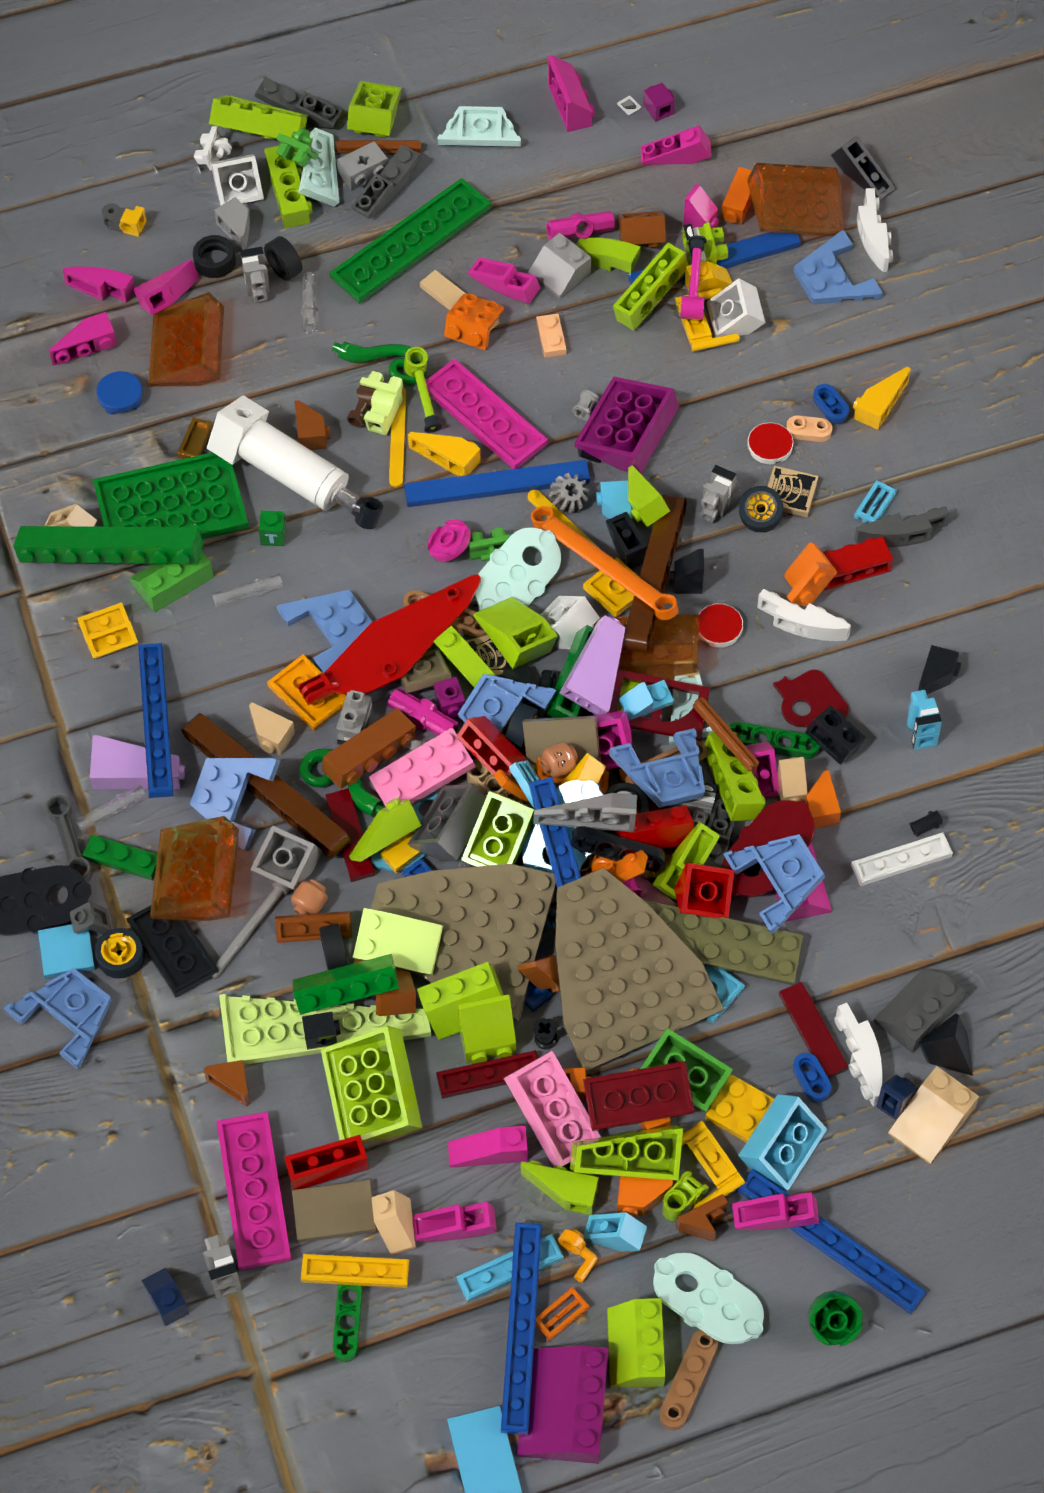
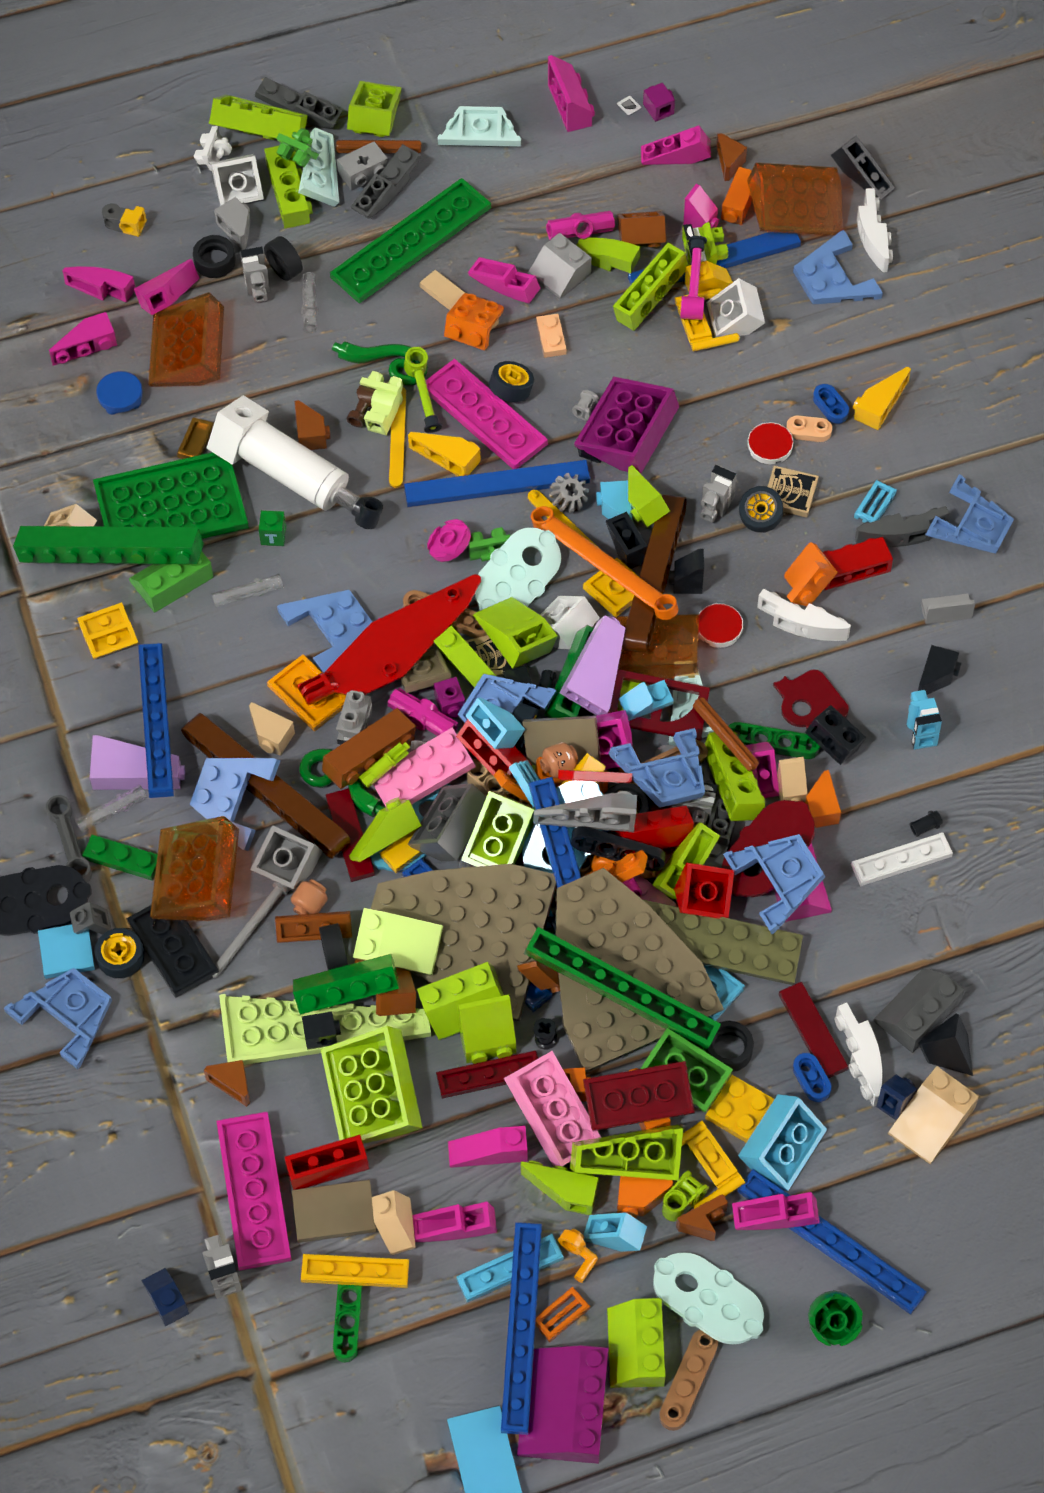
(384, 764): none -> lime piece
(495, 724): none -> medium azure slope
(511, 381): none -> black wheel
(595, 776): none -> tile
(622, 988): none -> green brick
(730, 154): none -> dark orange slope
(744, 1034): none -> black tyre
(947, 608): none -> light grey panel
(981, 526): none -> medium blue wing

